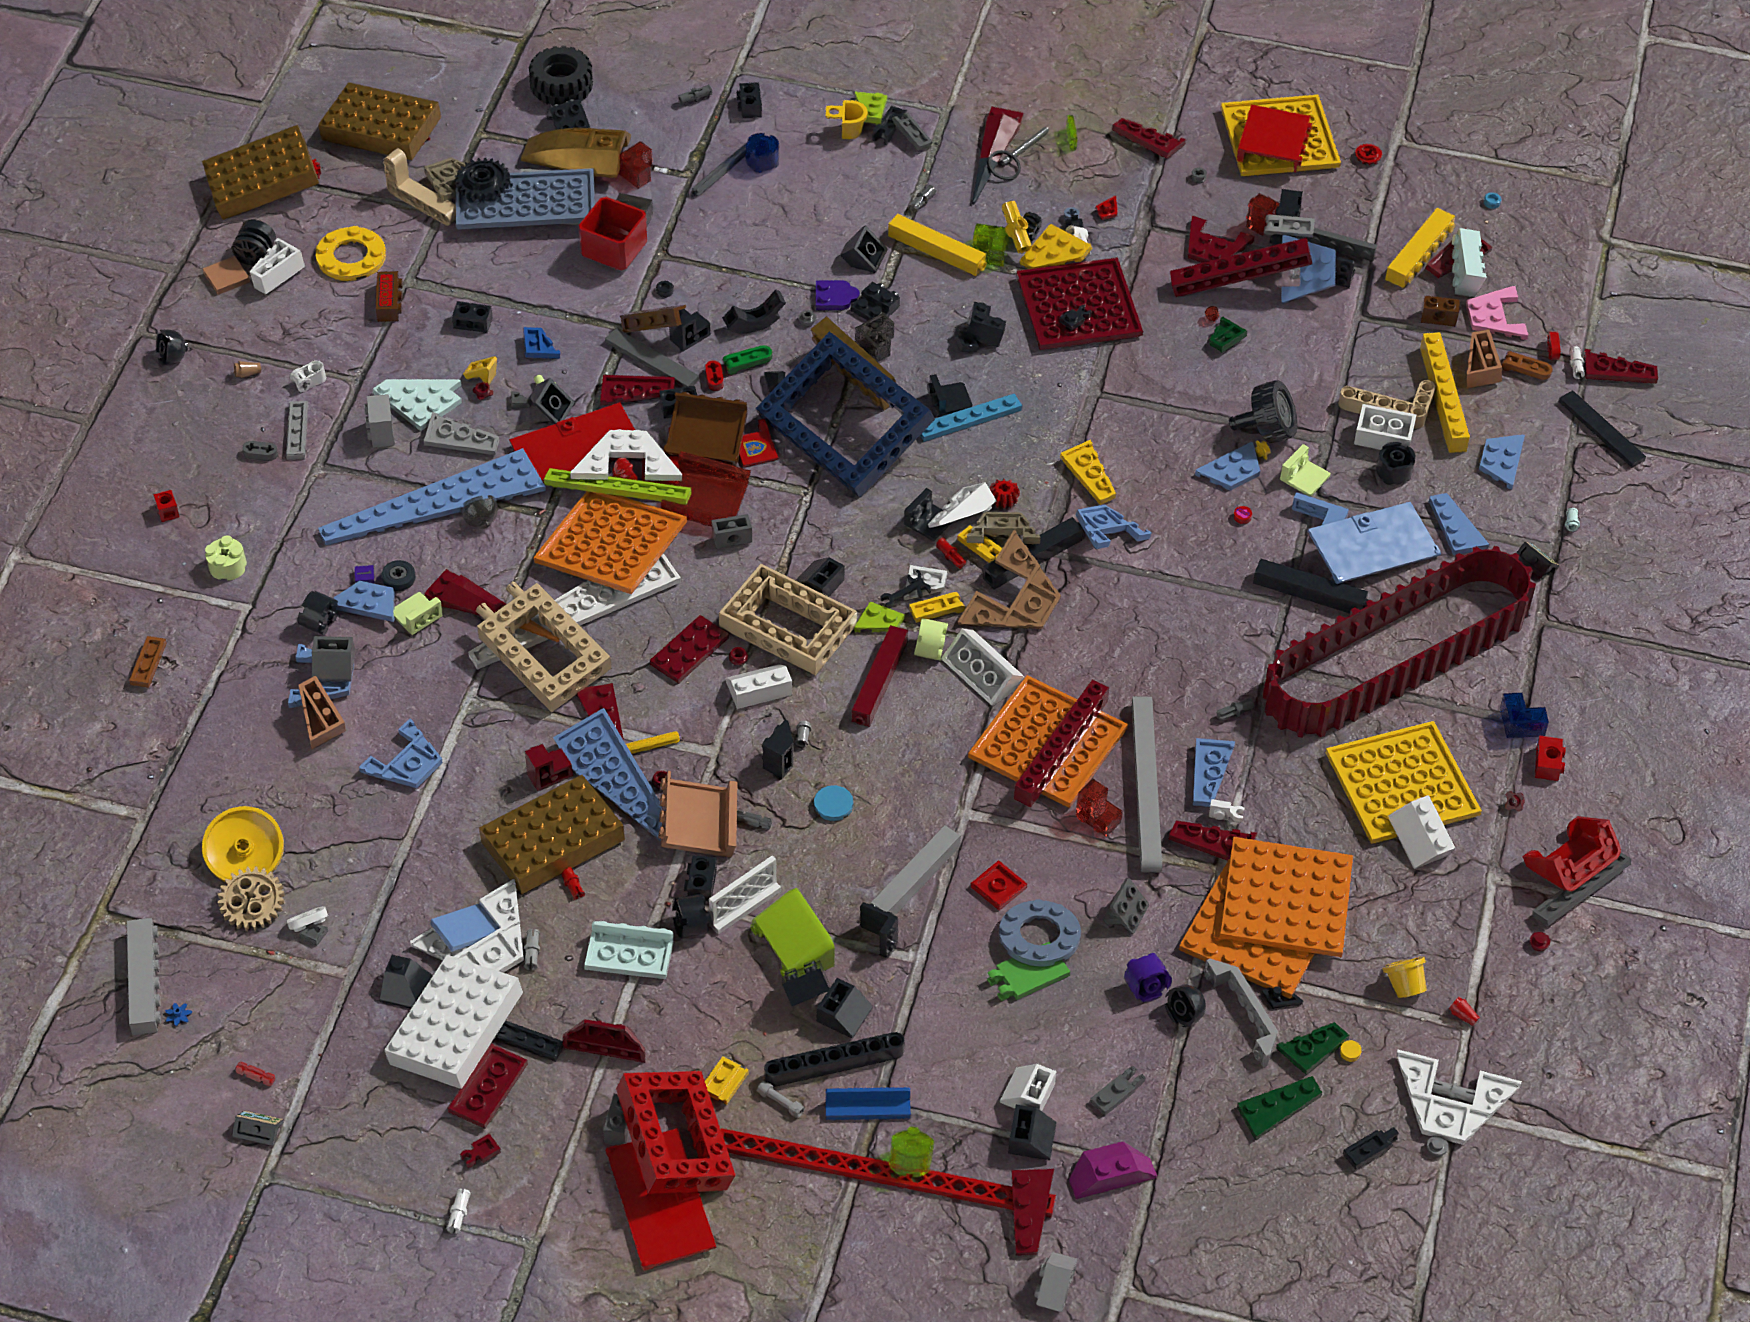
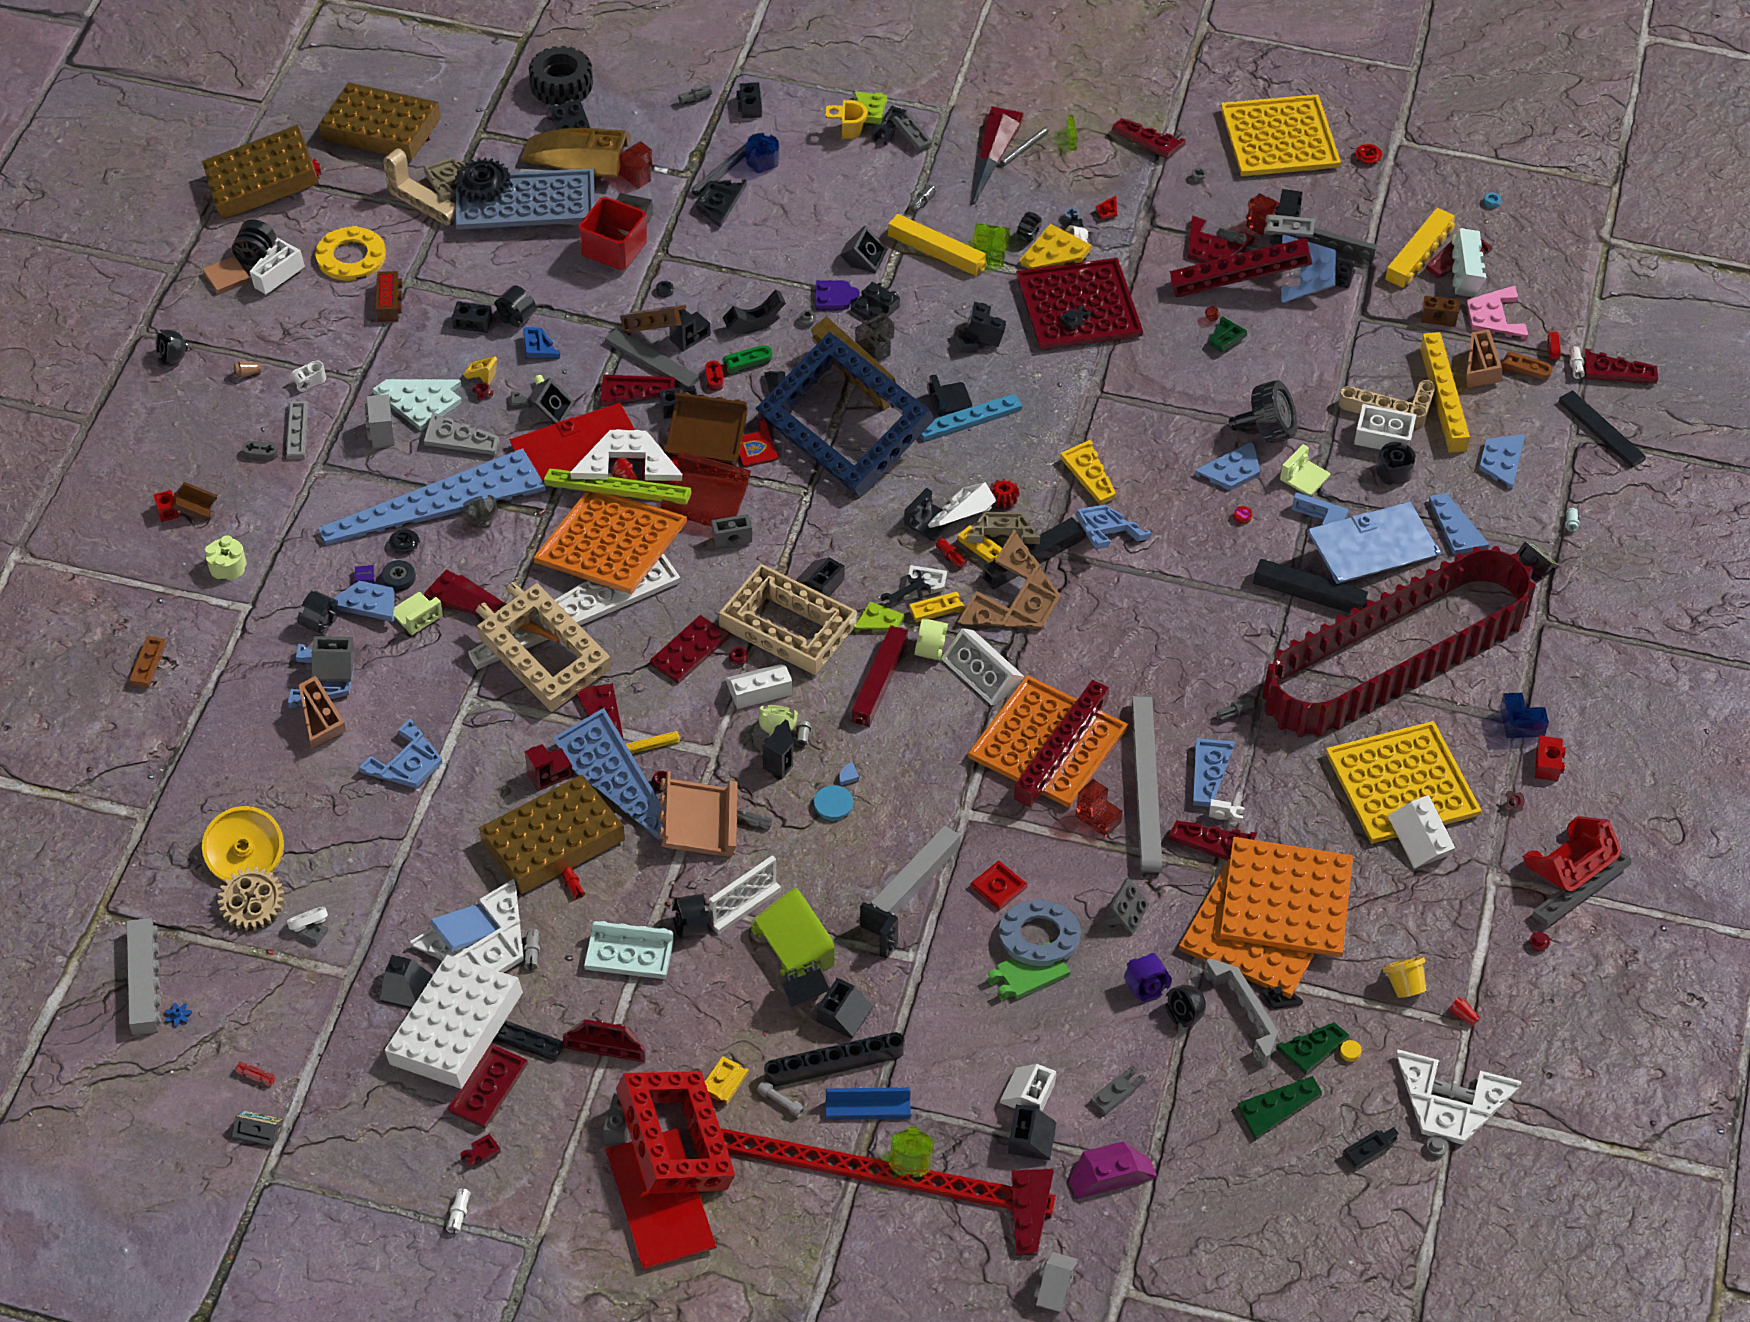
(193, 501): none -> reddish brown panel
(404, 535): none -> black gear
(515, 306): none -> black brick
(701, 873): black brick -> none
(719, 199): none -> black wing
(775, 715): none -> yellowish green cylinder
(848, 774): none -> medium blue tile
(1009, 154): black piece -> none
(1016, 227): yellow piece -> none
(1231, 236): none -> dark grey axle
(1262, 449): yellow plate -> none
(1275, 135): red panel -> none

